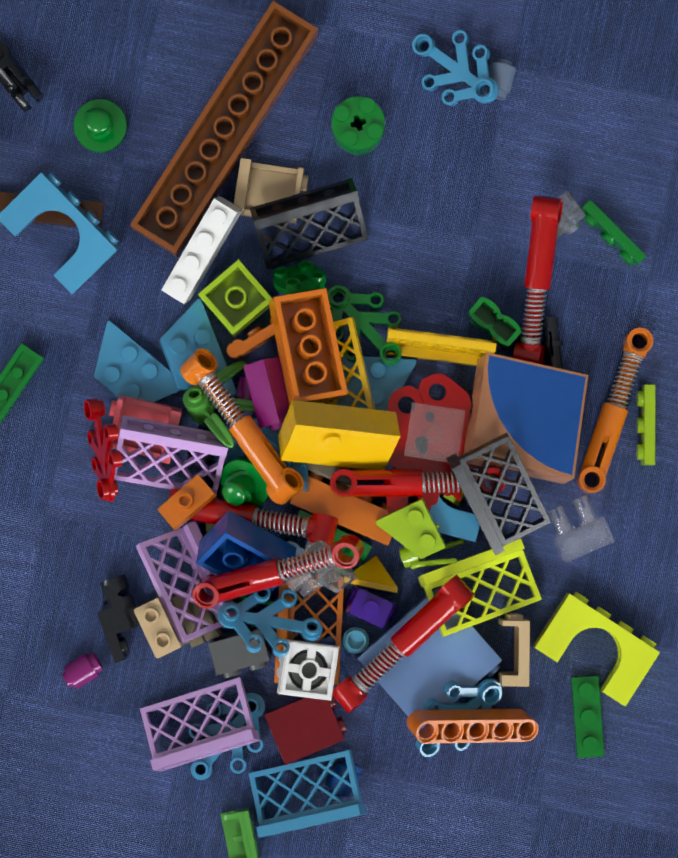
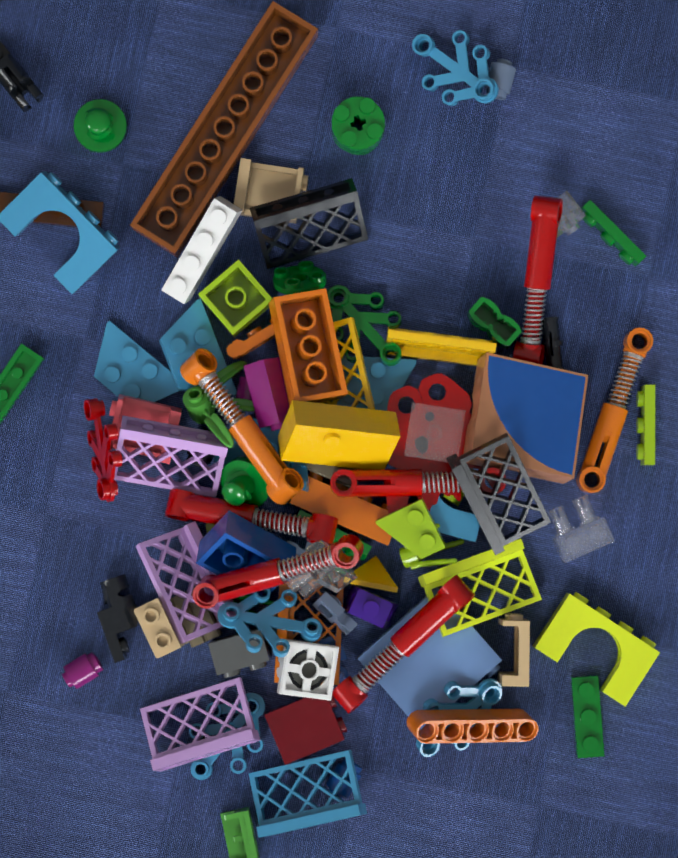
(186, 502): orange plate -> none
(333, 611): none -> sand blue plate
(355, 640): medium azure plate -> none

